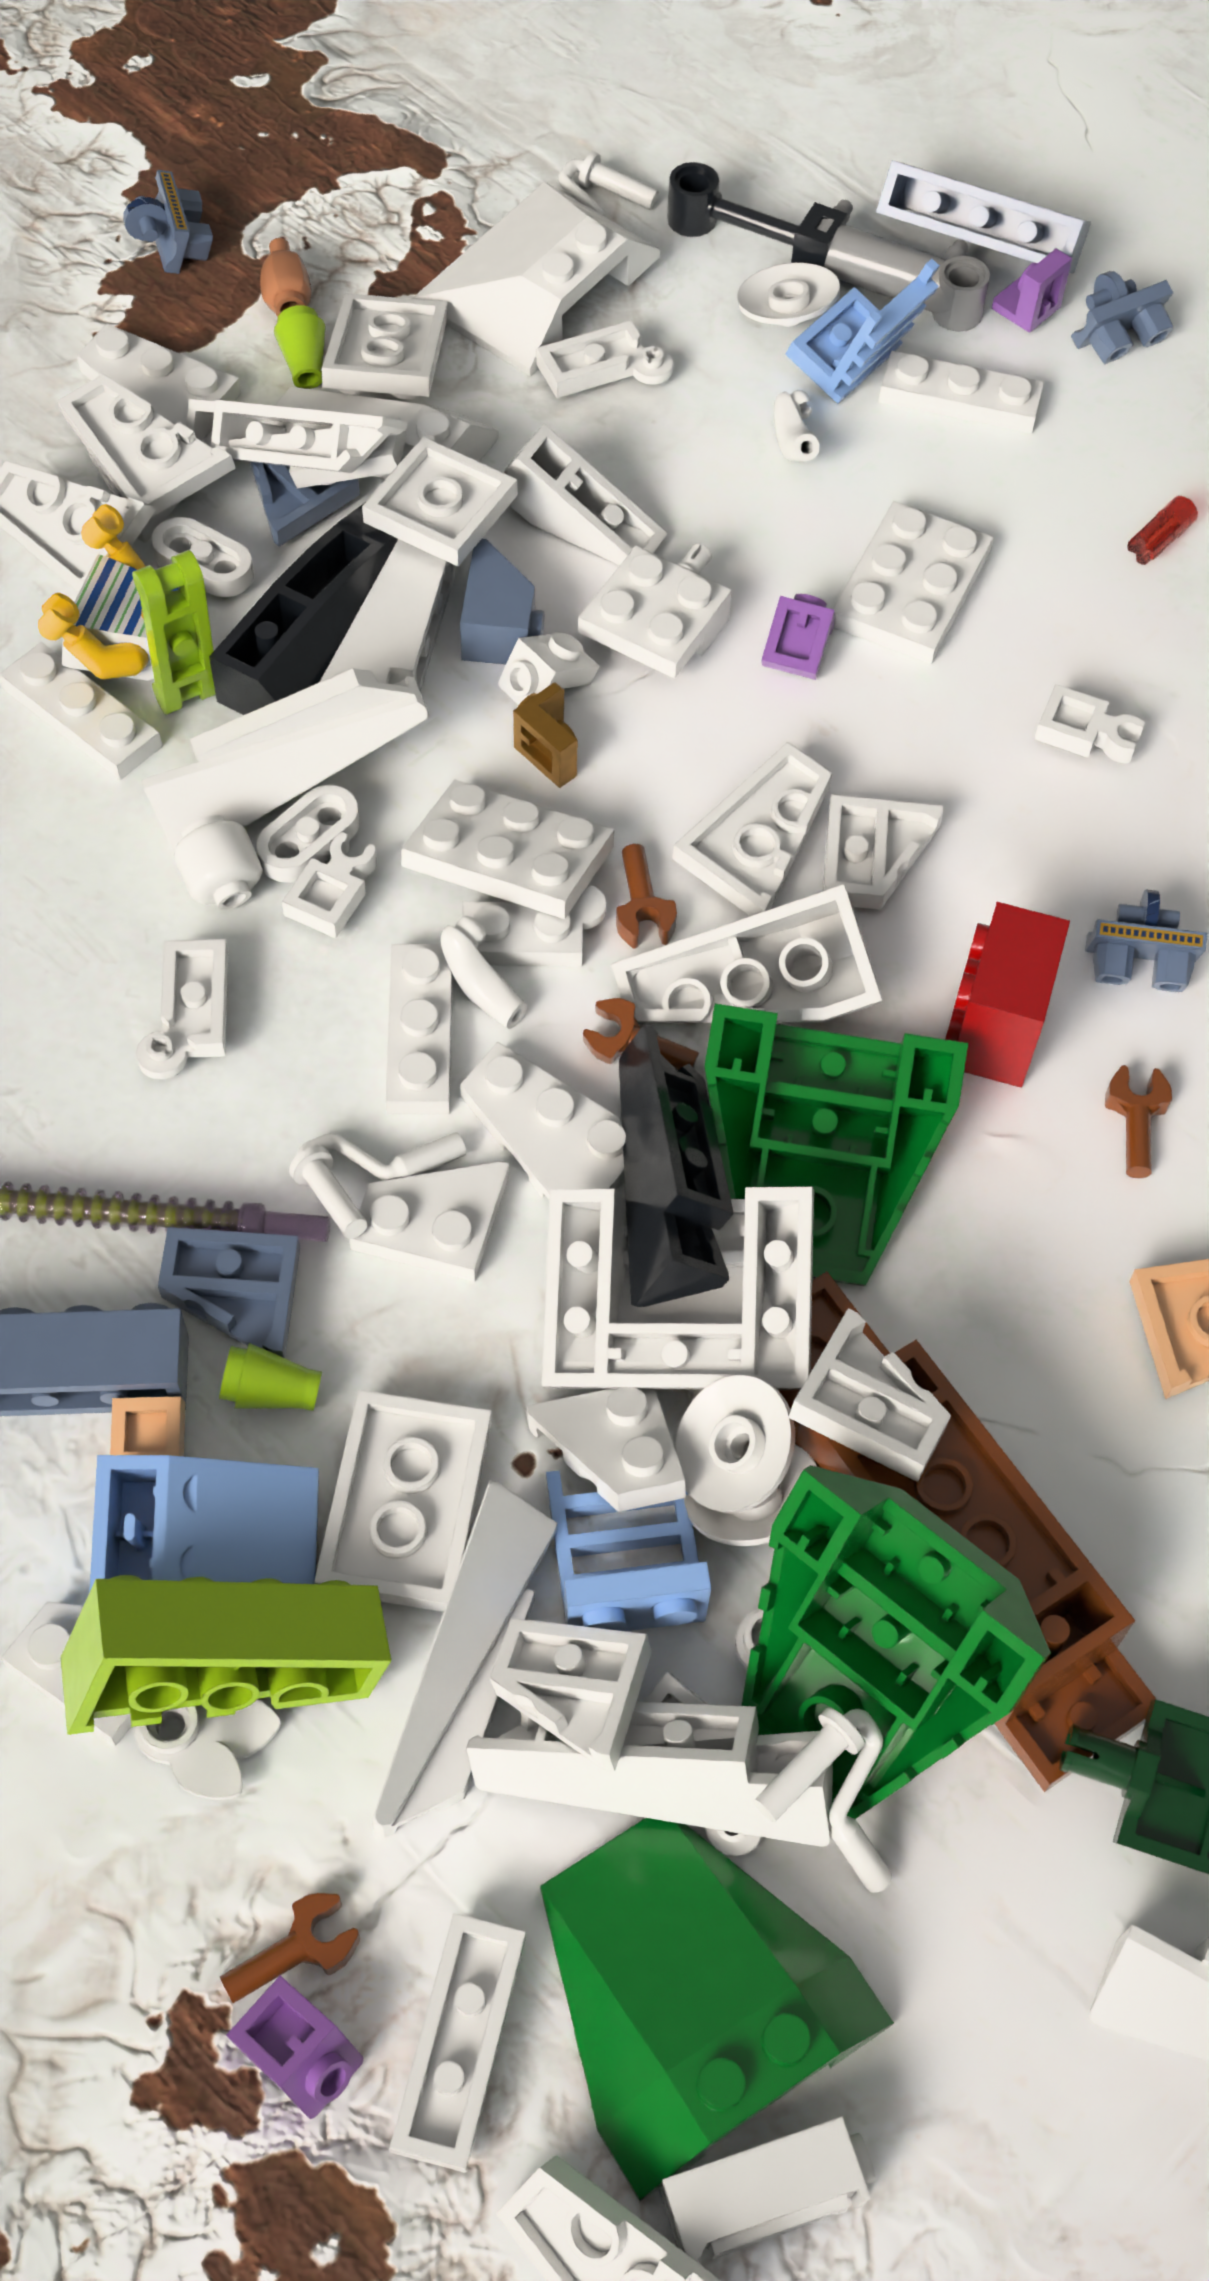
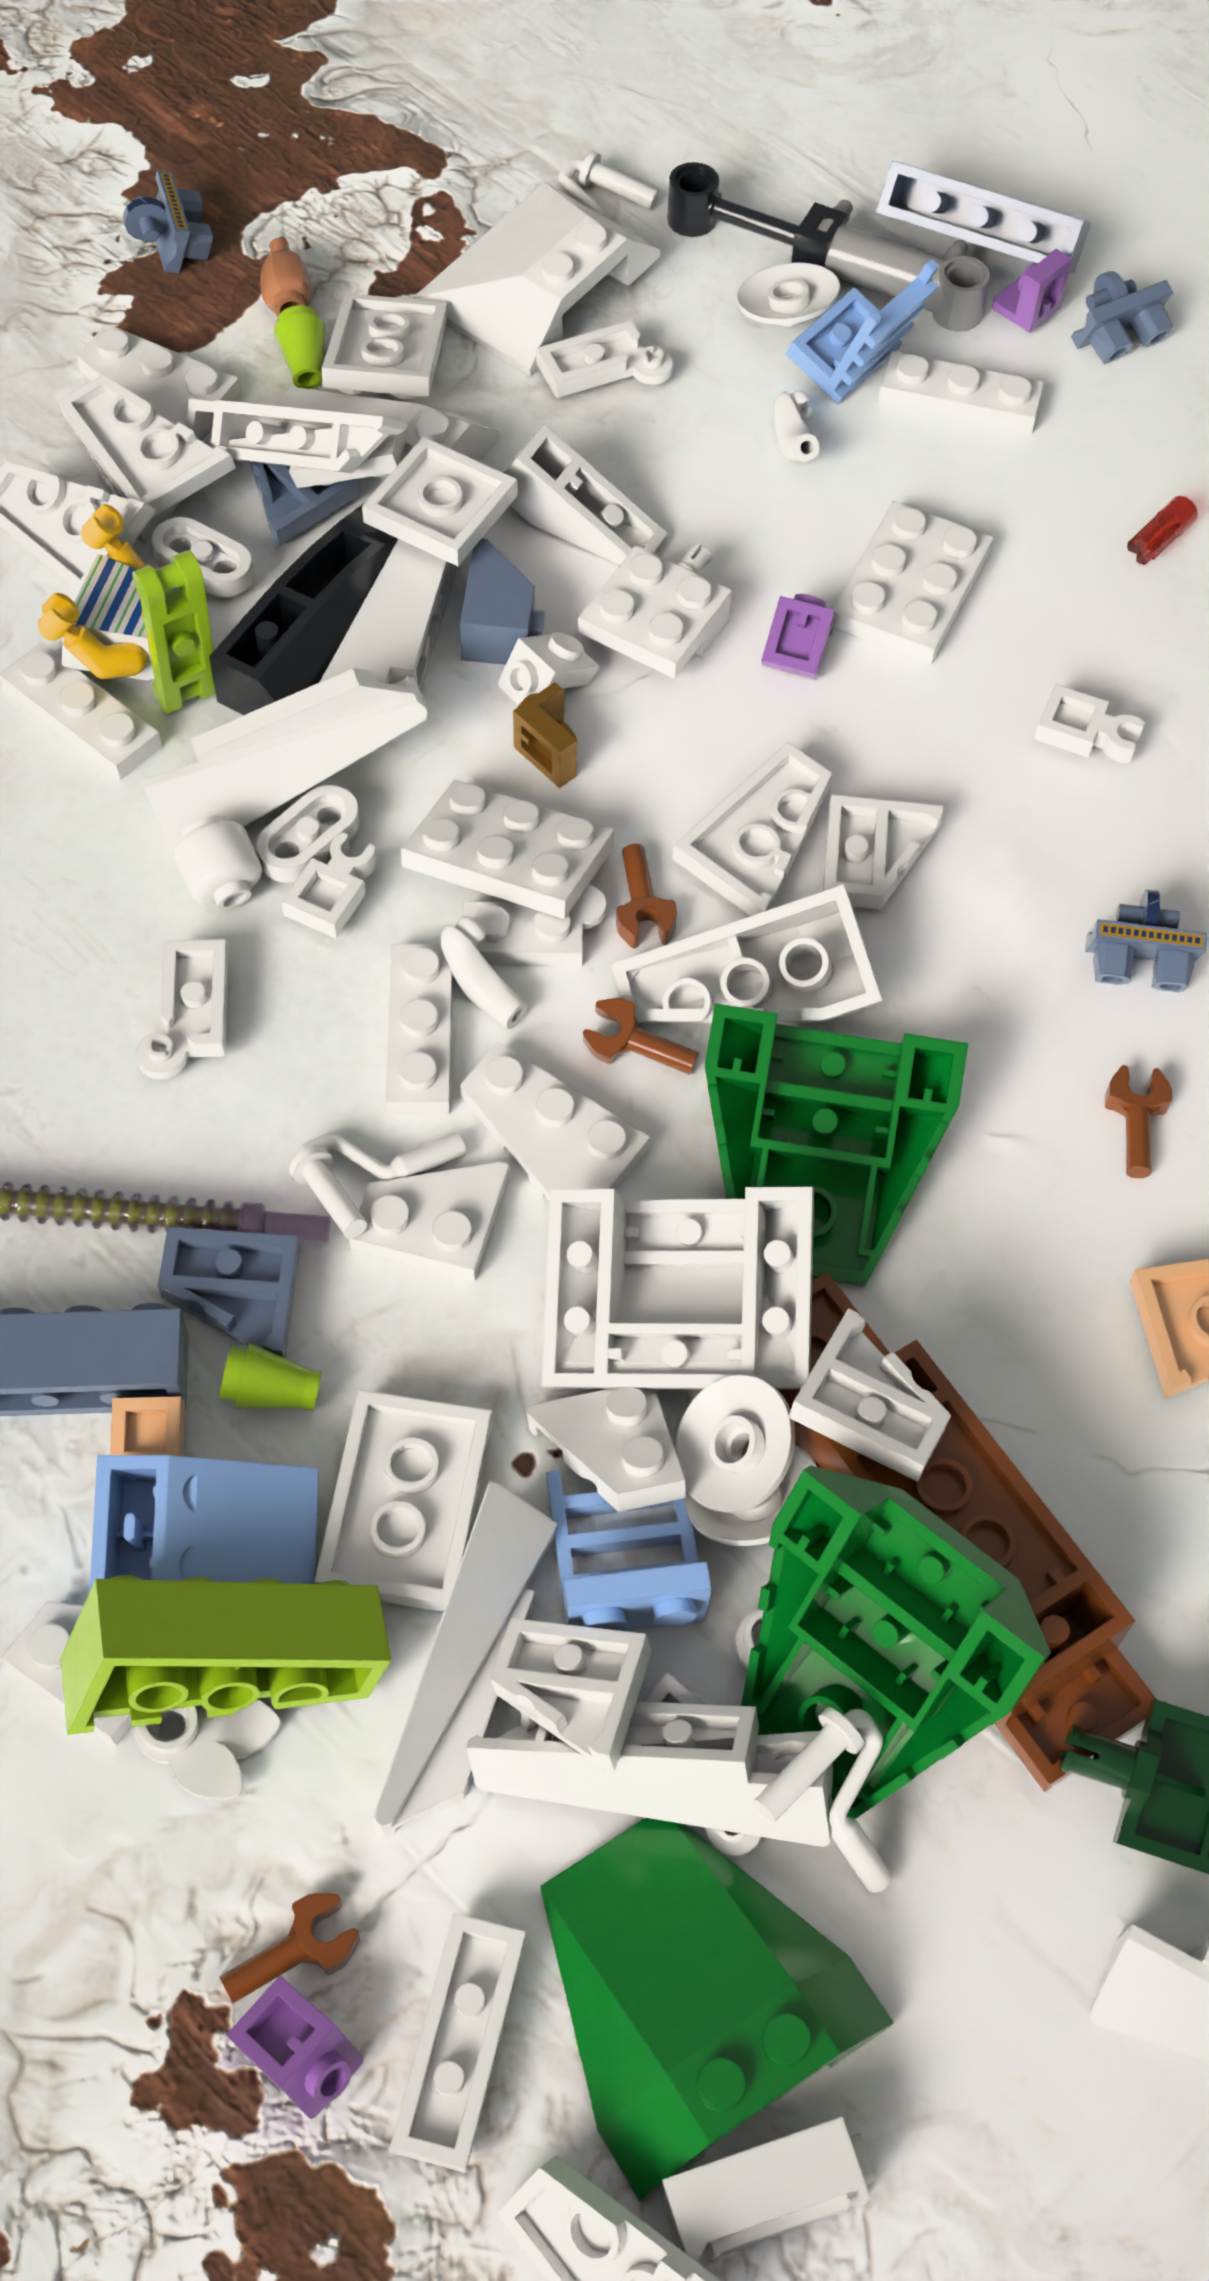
(671, 1177): black wedge -> none
(1007, 991): red brick -> none

